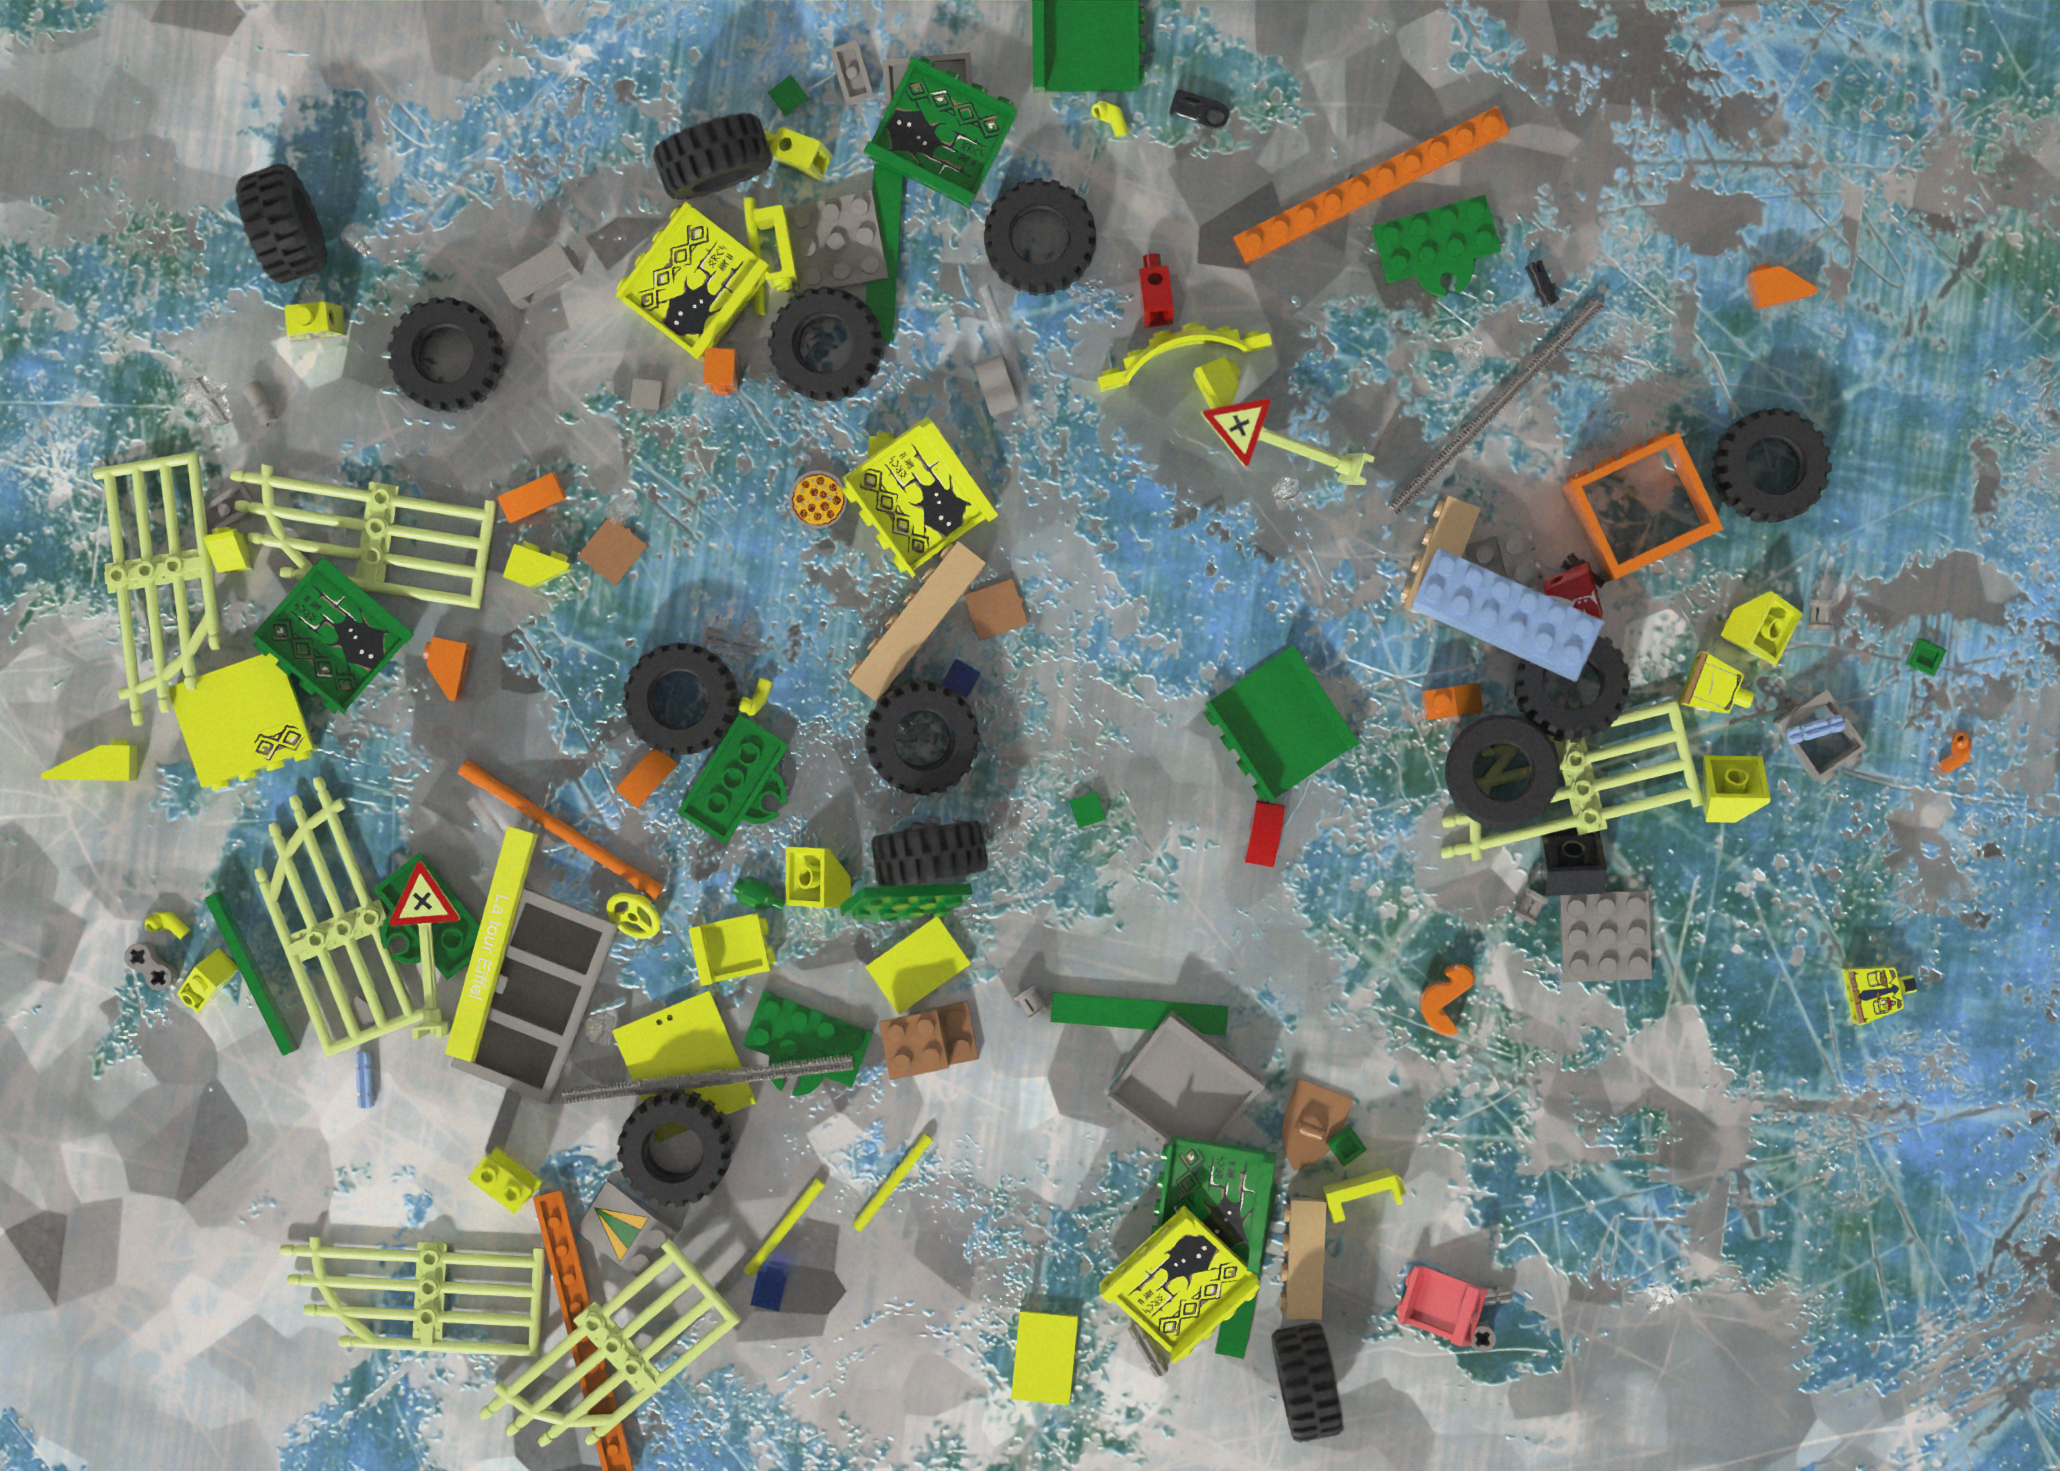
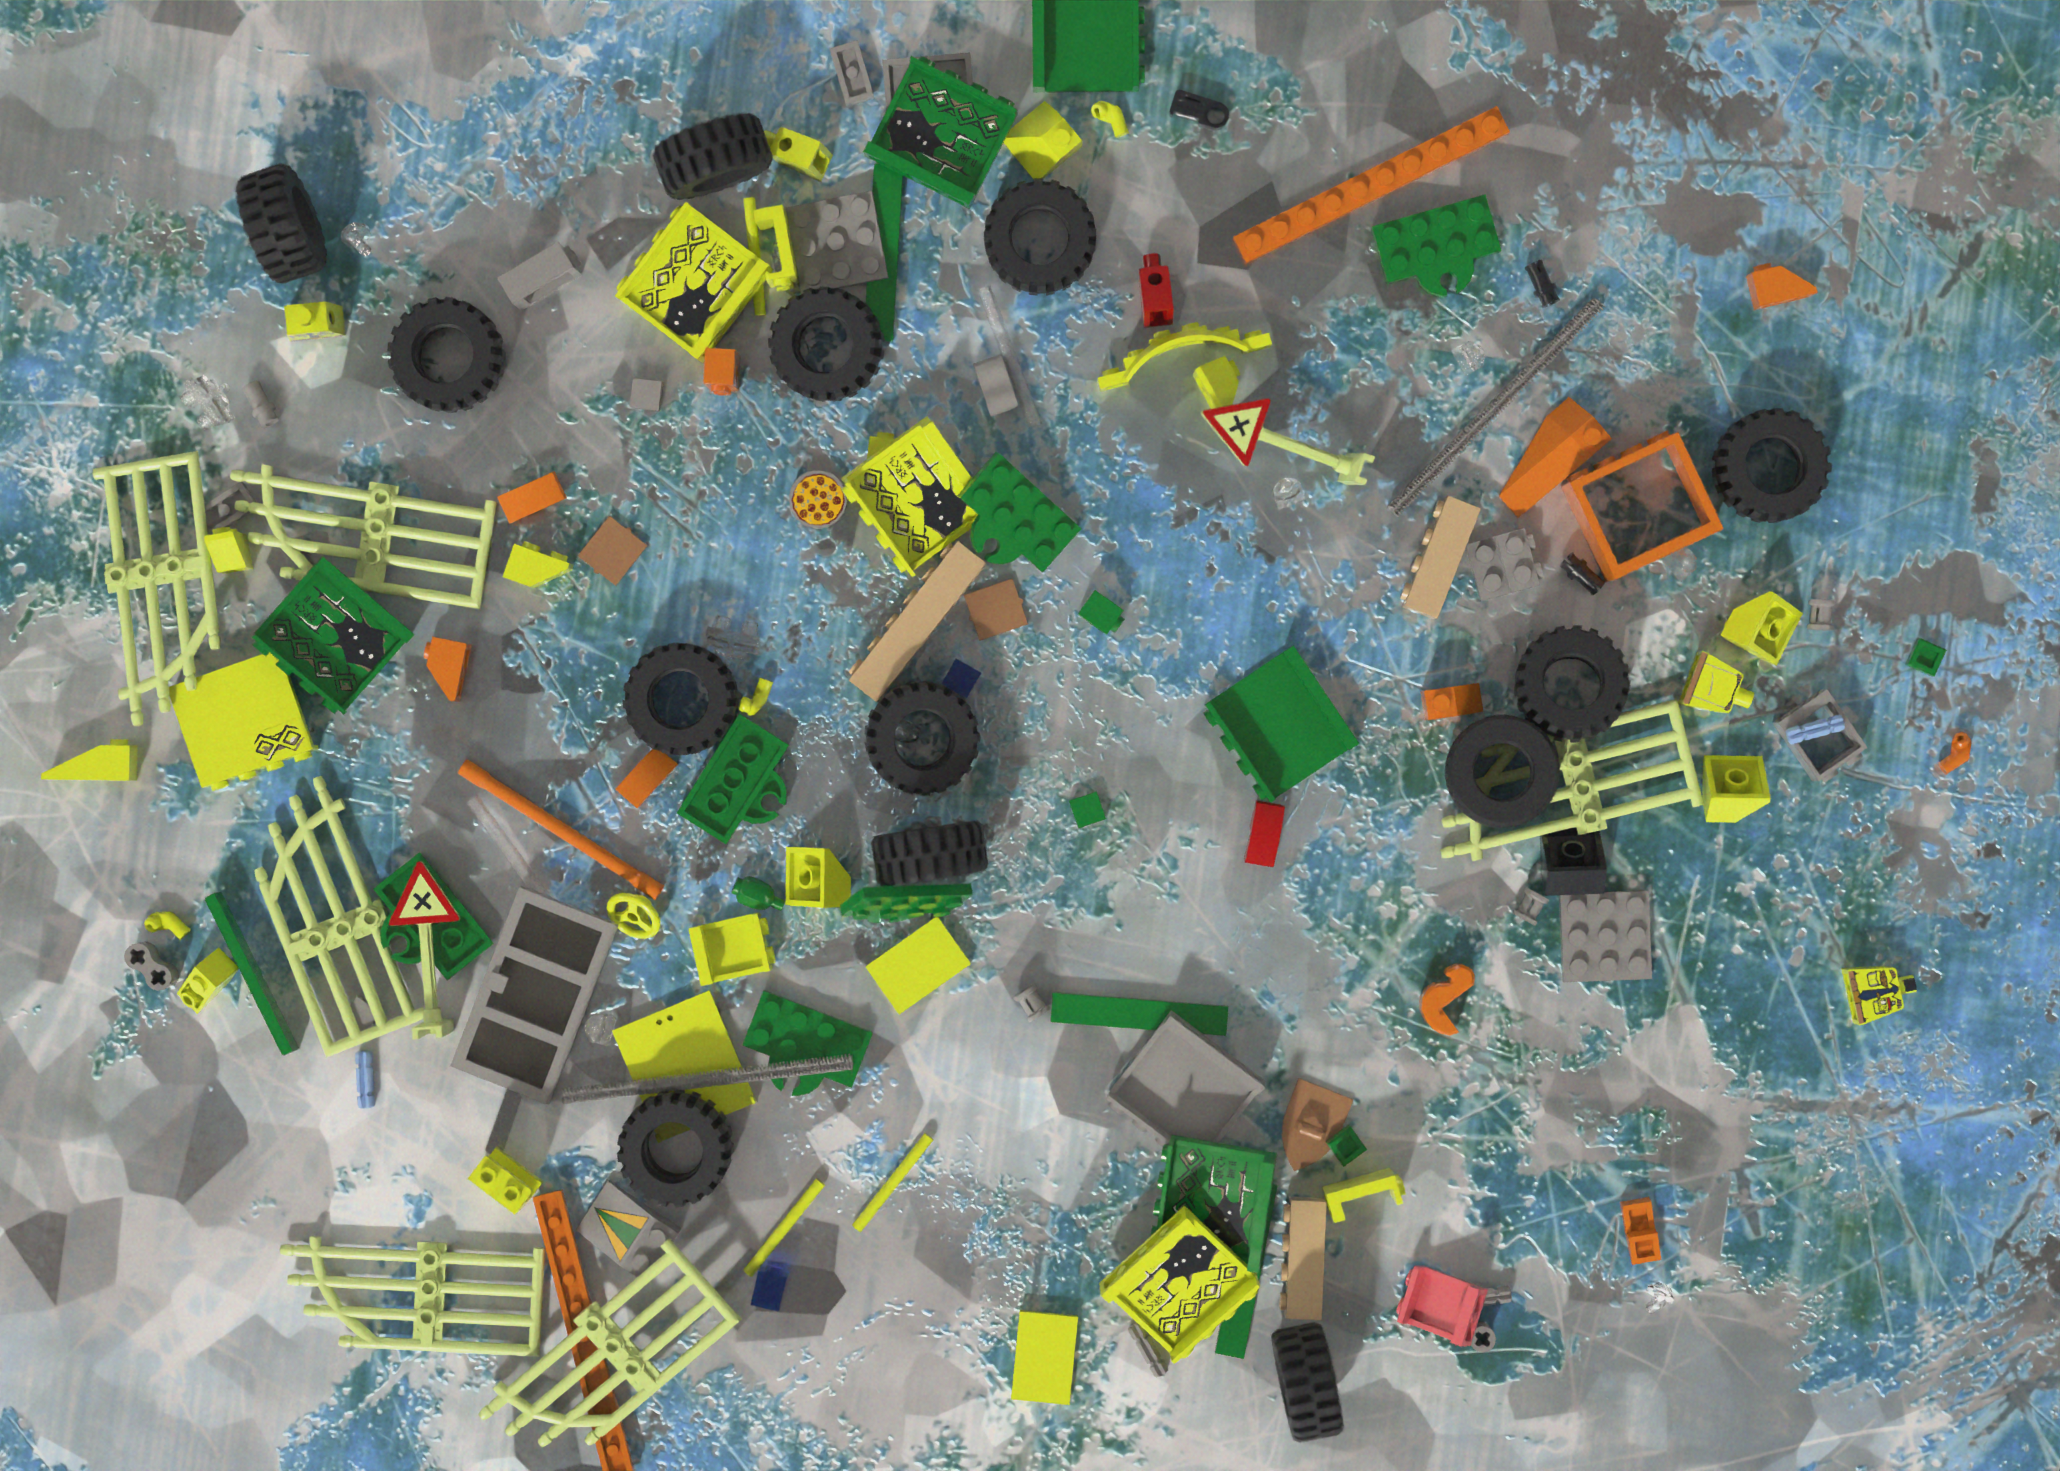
(491, 944): neon yellow tile -> none
(622, 508): clear brick -> none
(788, 95): green tile -> none
(928, 1040): medium nougat bracket -> none
(1015, 515): none -> green plate
(1042, 141): none -> neon yellow slope
(1102, 613): none -> green brick
(1507, 614): light blue brick -> none
(1559, 448): none -> orange wedge
(1576, 589): red torso -> none
(1640, 1230): none -> orange slope

